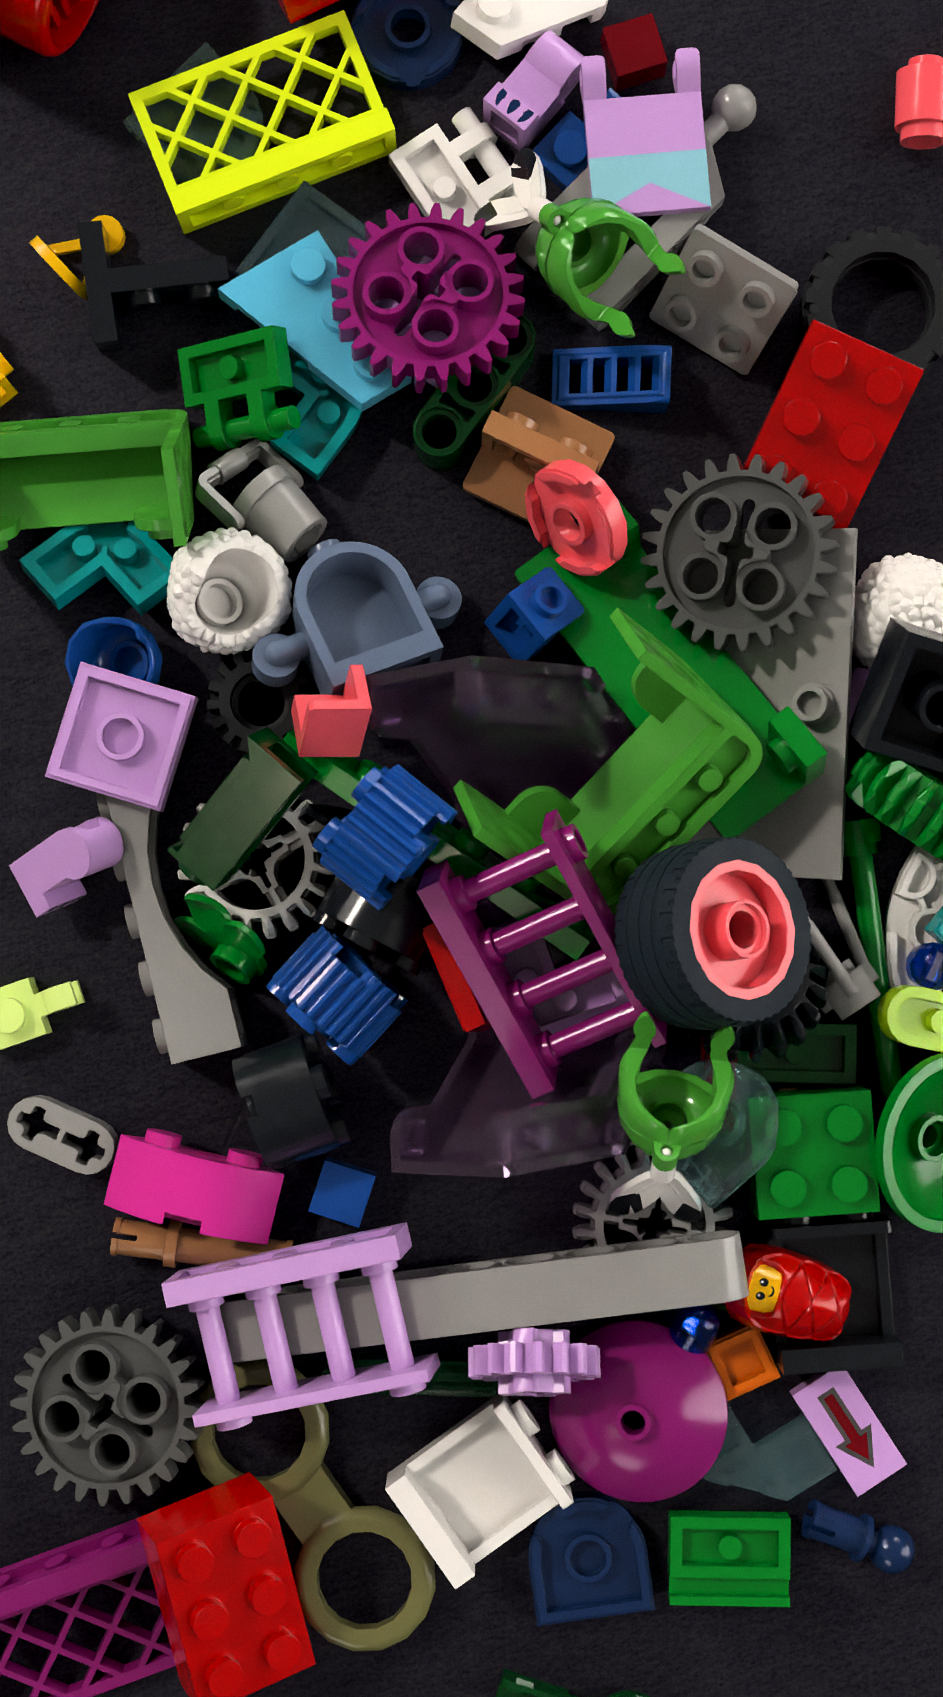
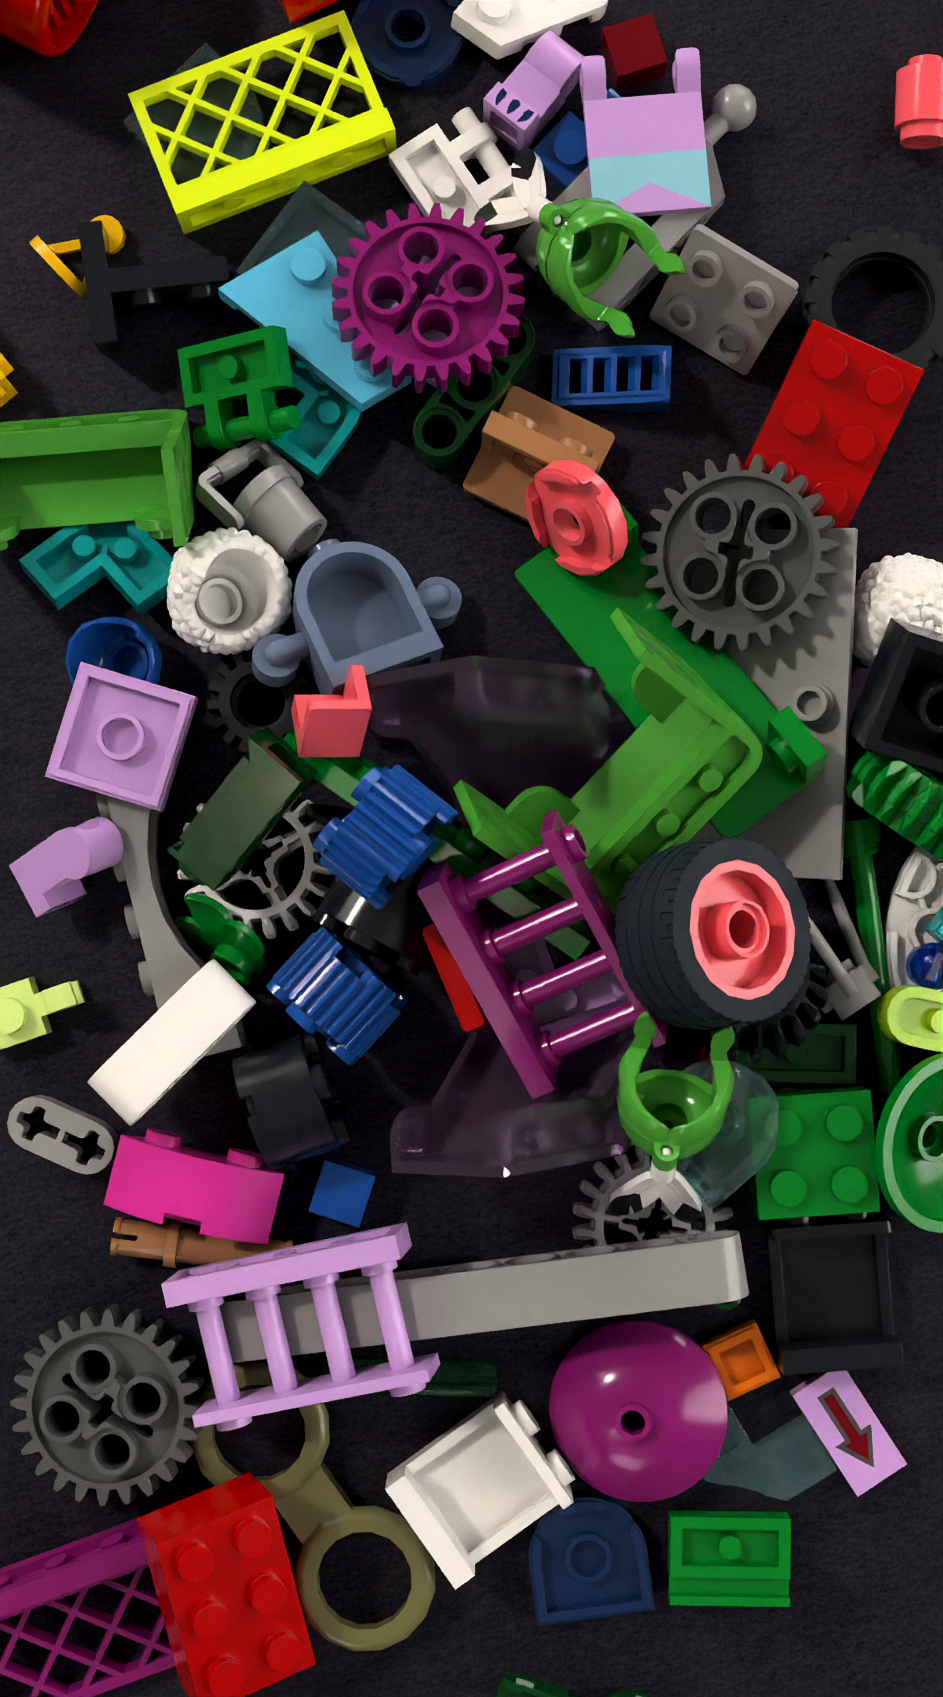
(171, 1042): none -> white beam
(533, 614): blue bracket -> none
(534, 1362): lavender gear -> none
(694, 1328): clear blue hinge -> none
(791, 1295): red piece -> none
(888, 1546): dark blue pin -> none

